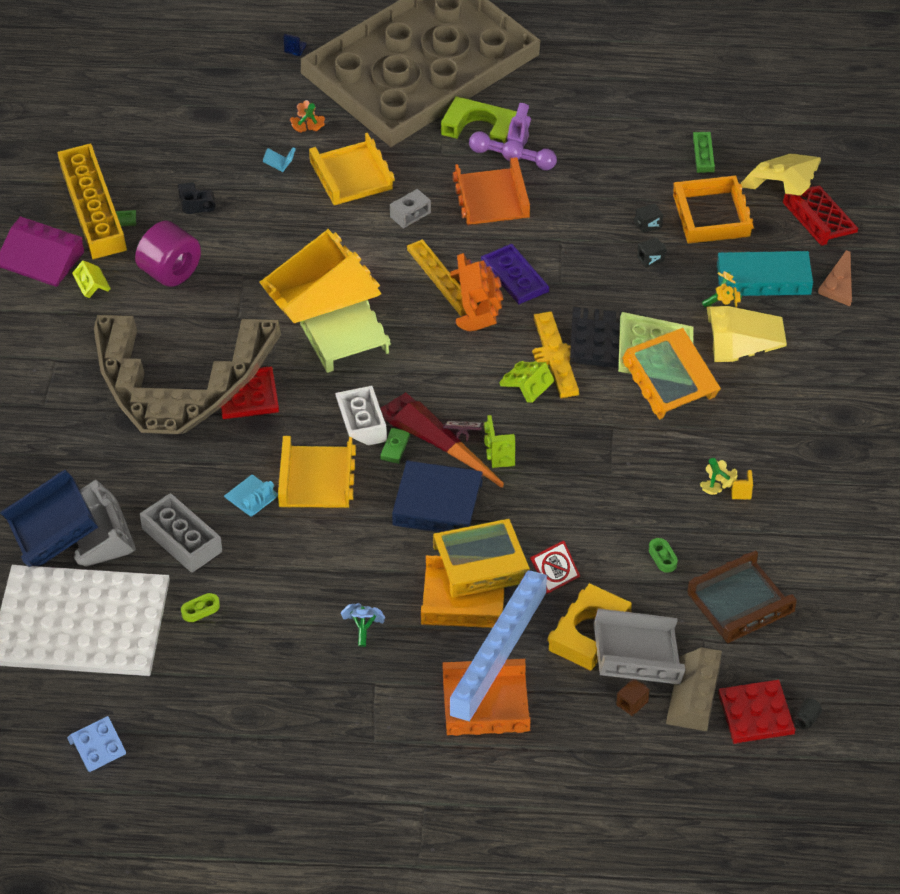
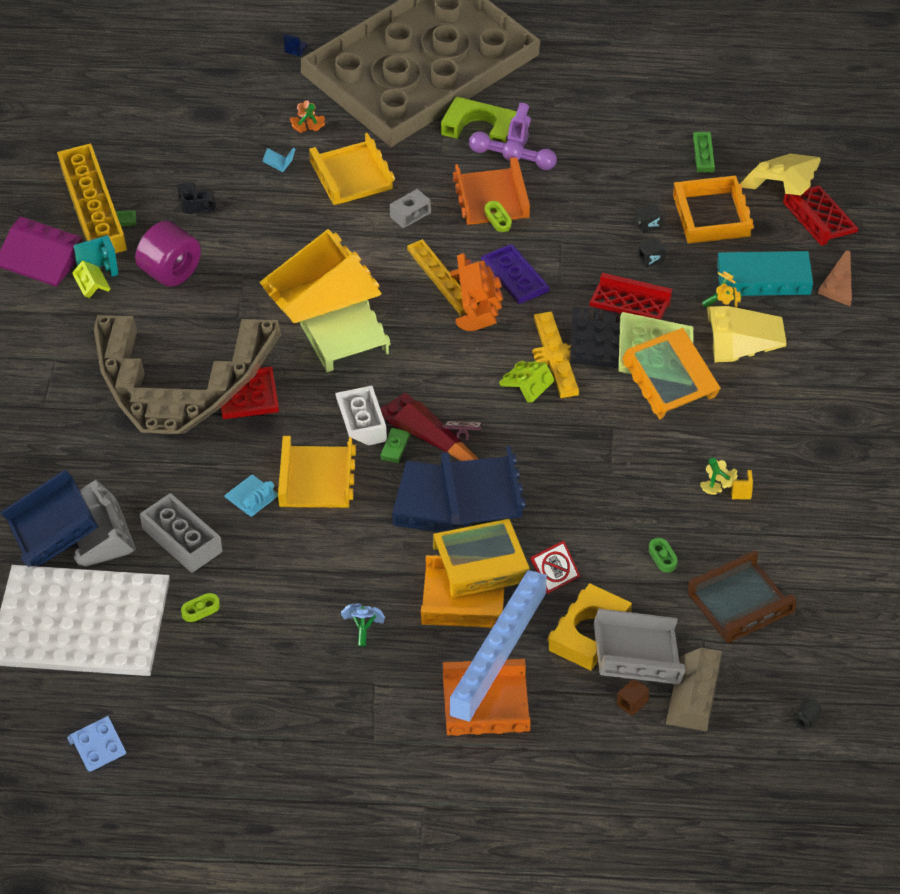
(97, 252): none -> teal bracket
(482, 488): none -> dark blue panel
(499, 217): none -> lime plate
(501, 447): lime bracket -> none
(627, 289): none -> red fence
(756, 711): red plate -> none

